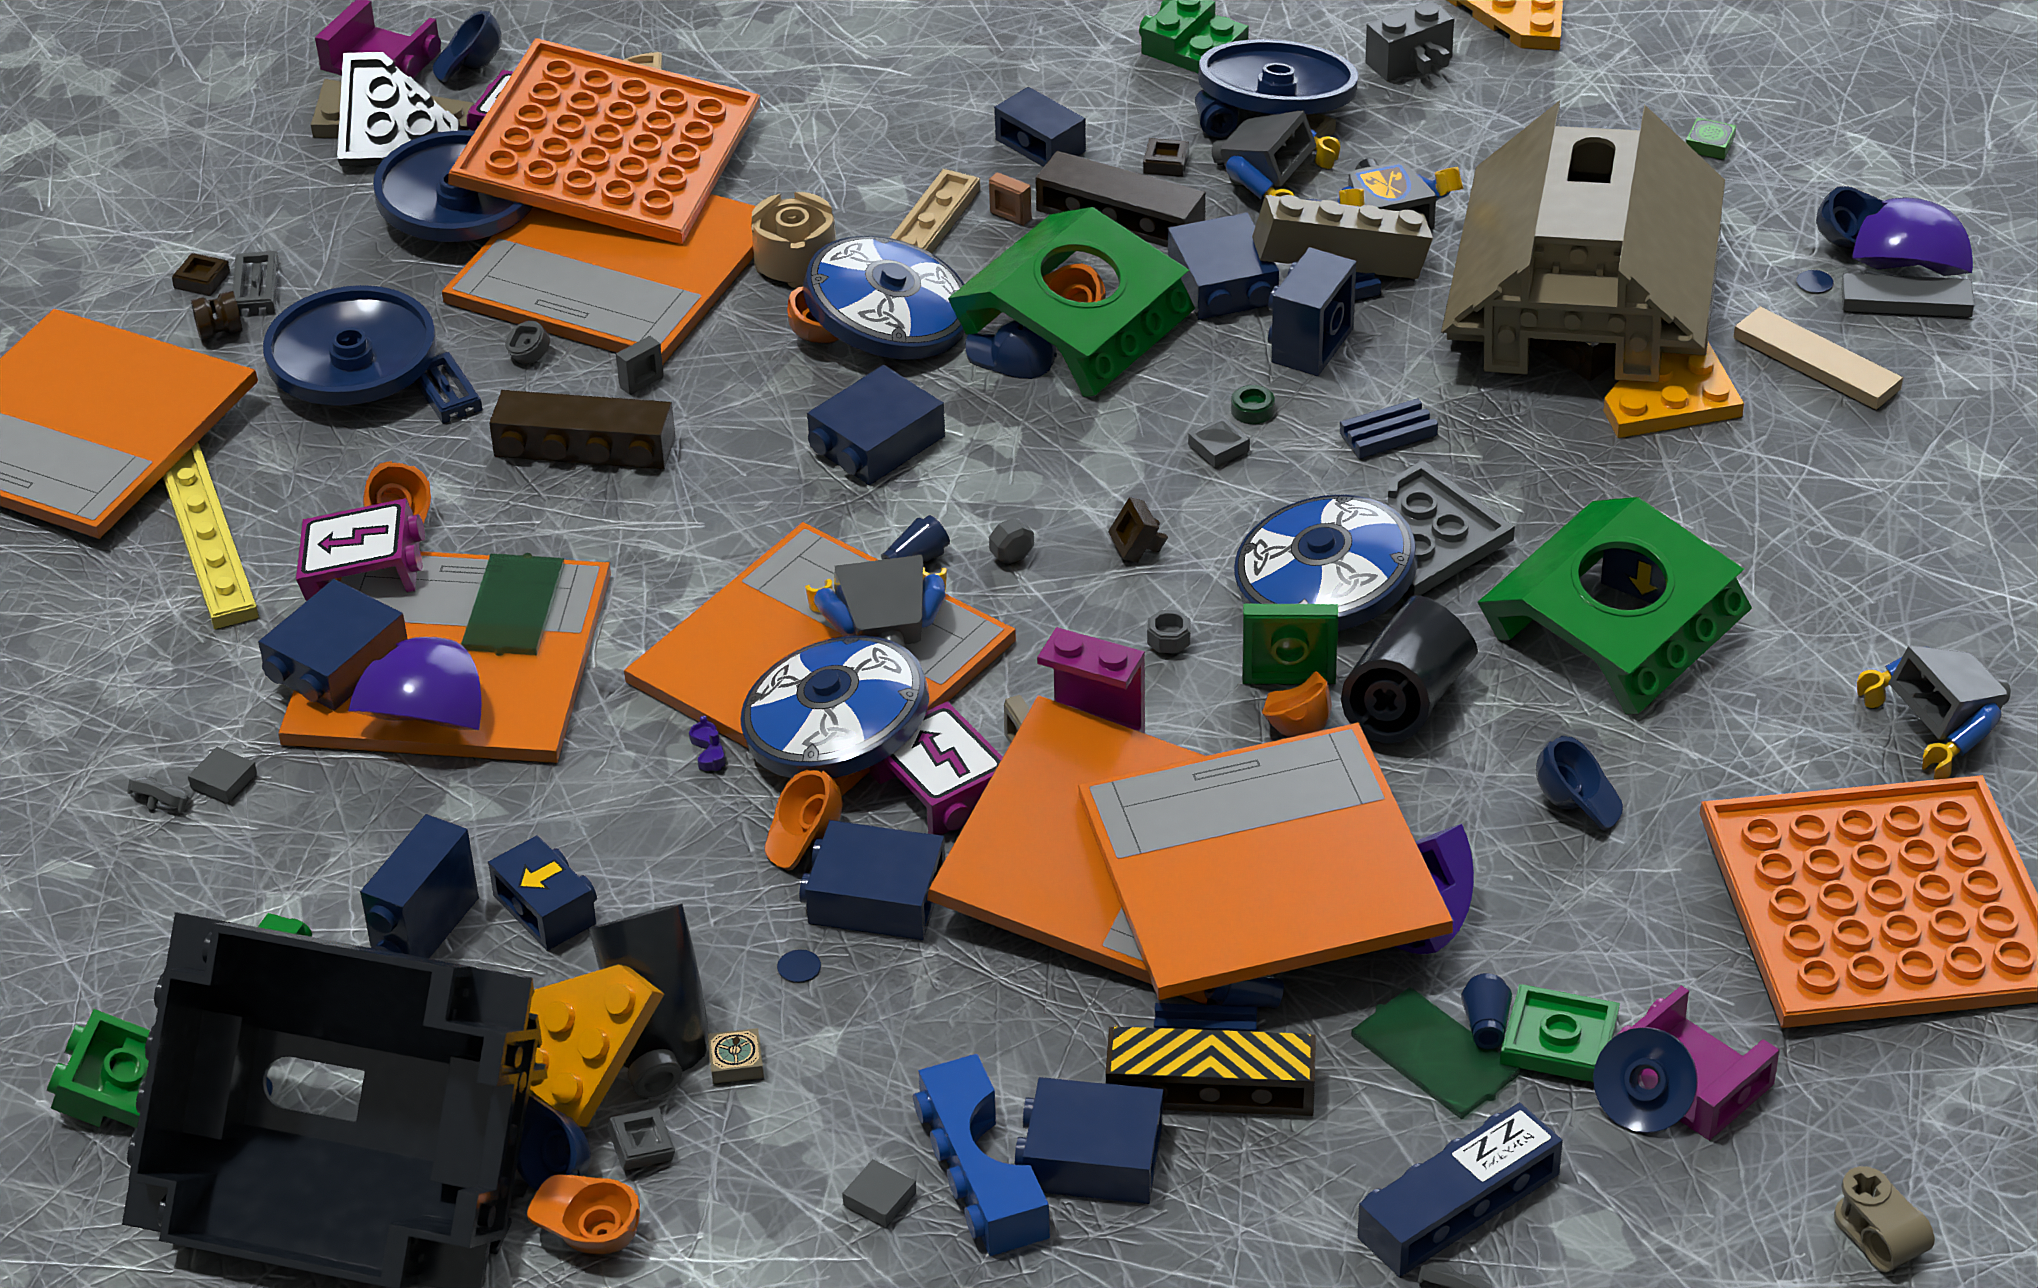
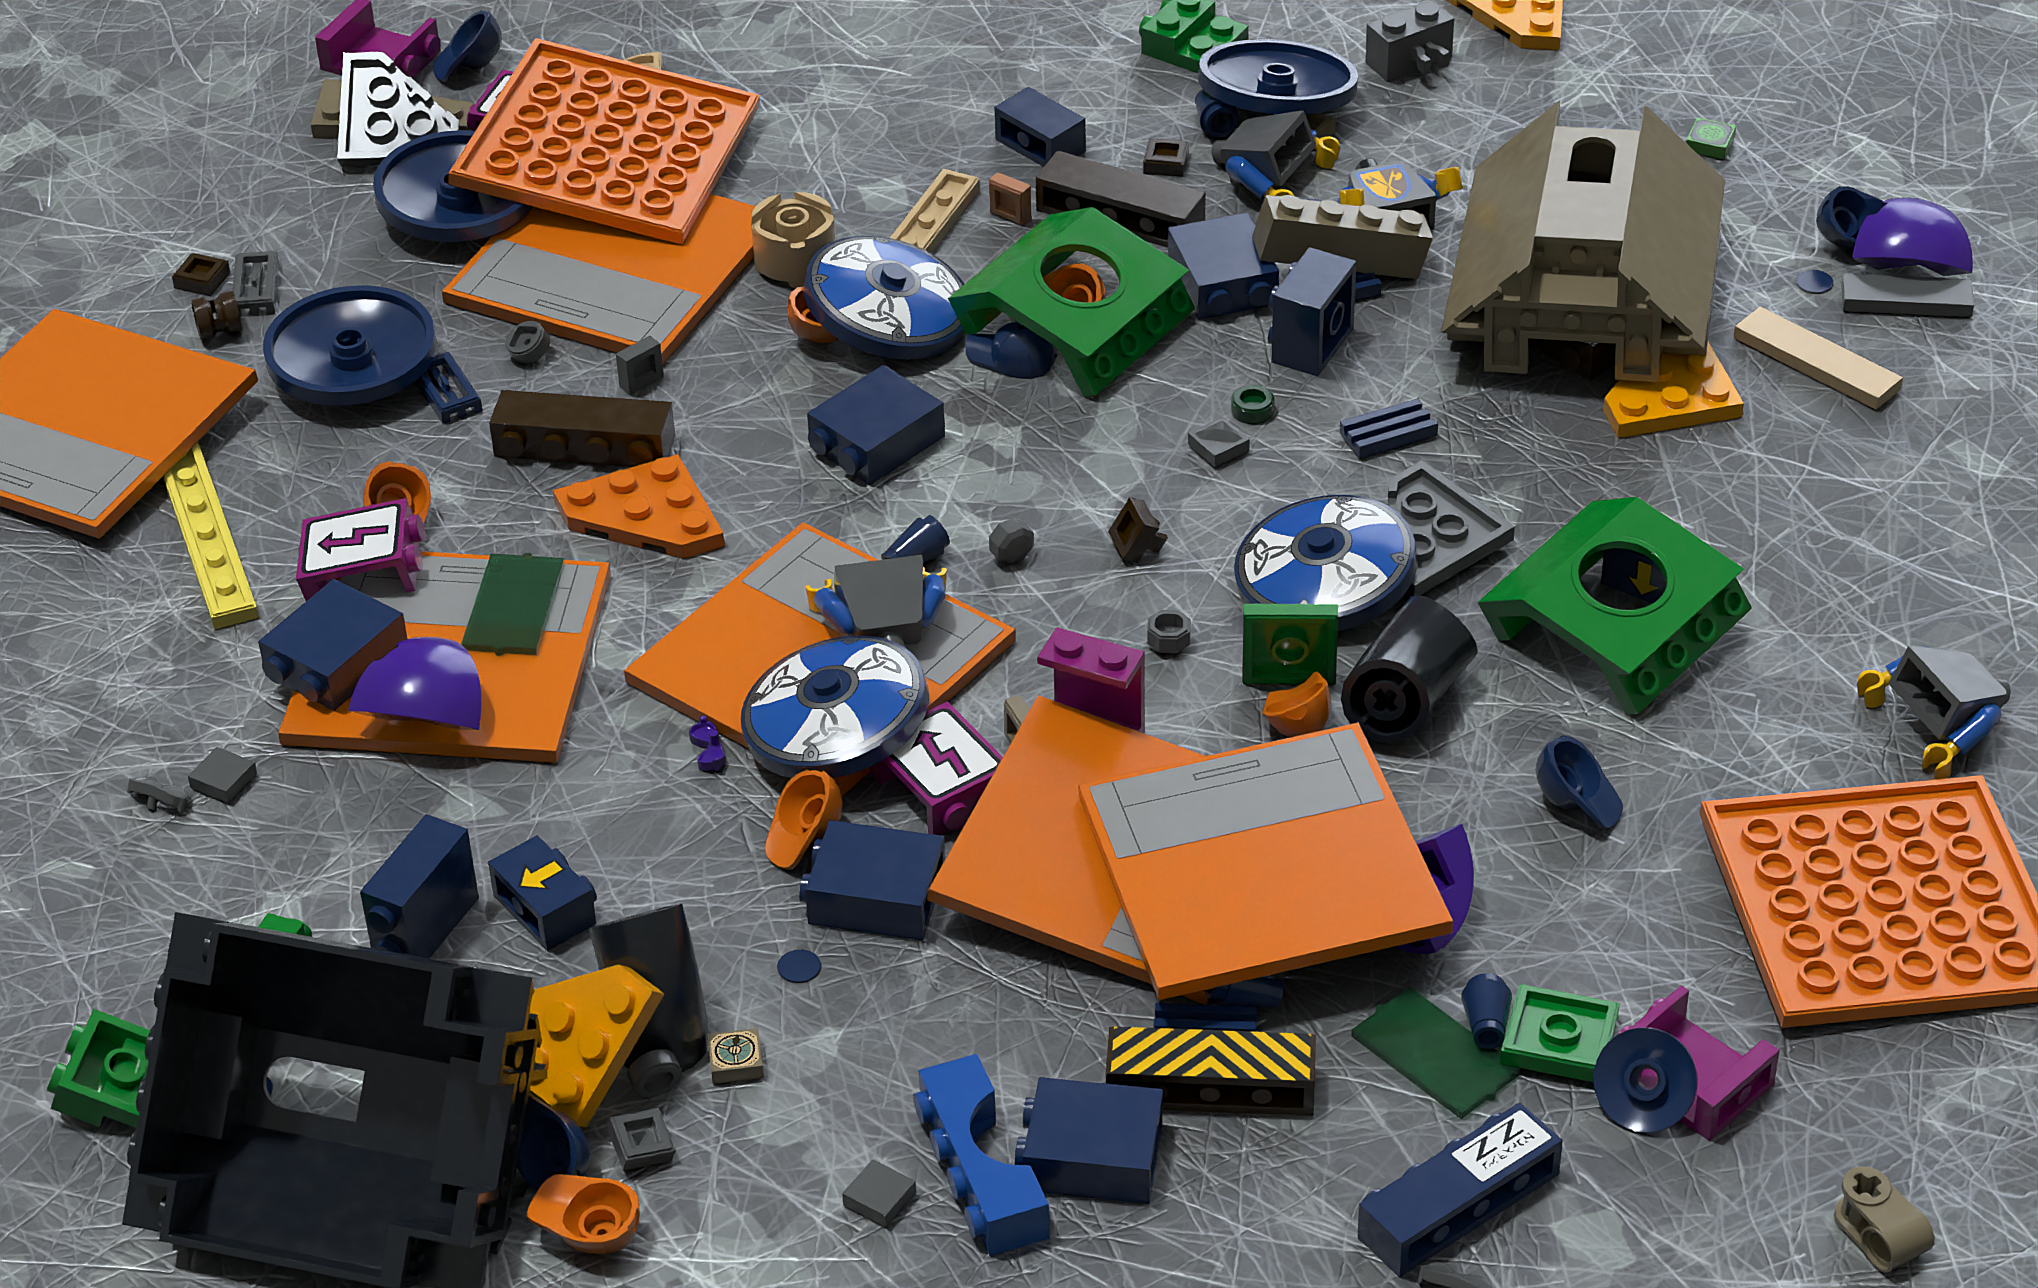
(644, 505): none -> orange plate

